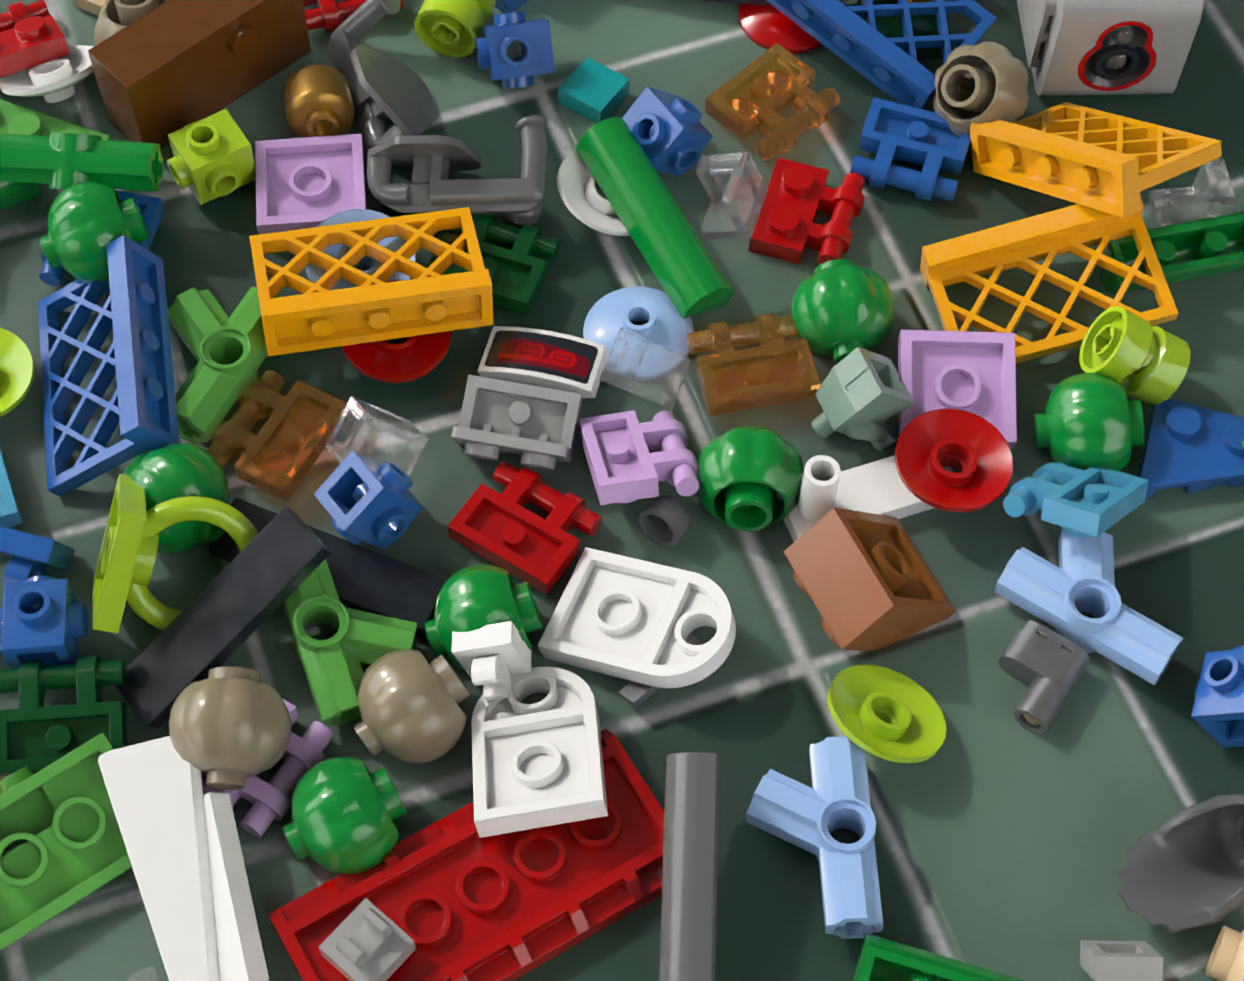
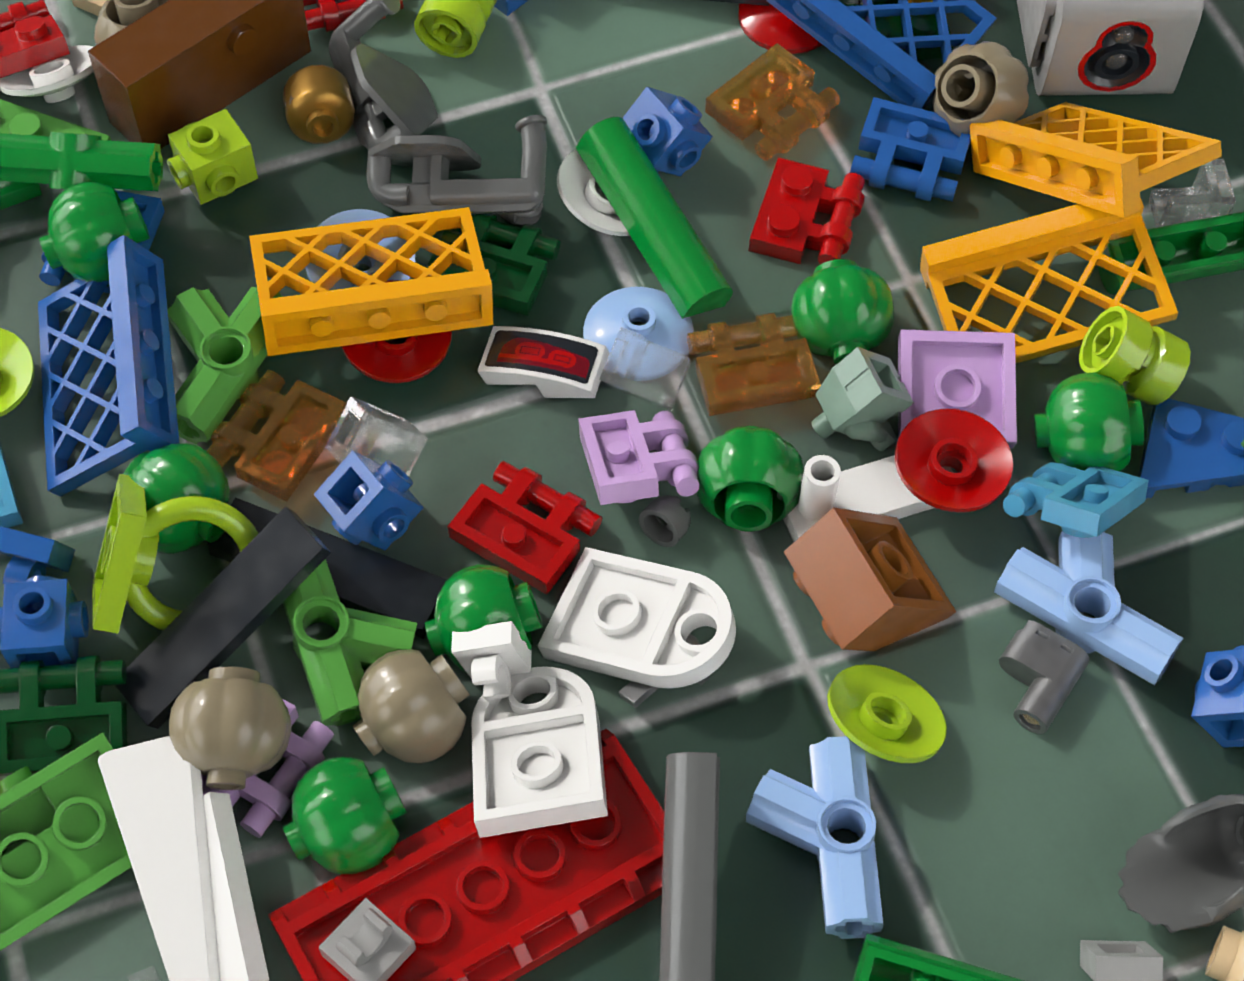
(308, 180): lavender plate -> none
(518, 421): light grey bracket -> none
(535, 53): blue brick -> none
(593, 90): teal tile -> none
(735, 194): clear panel -> none

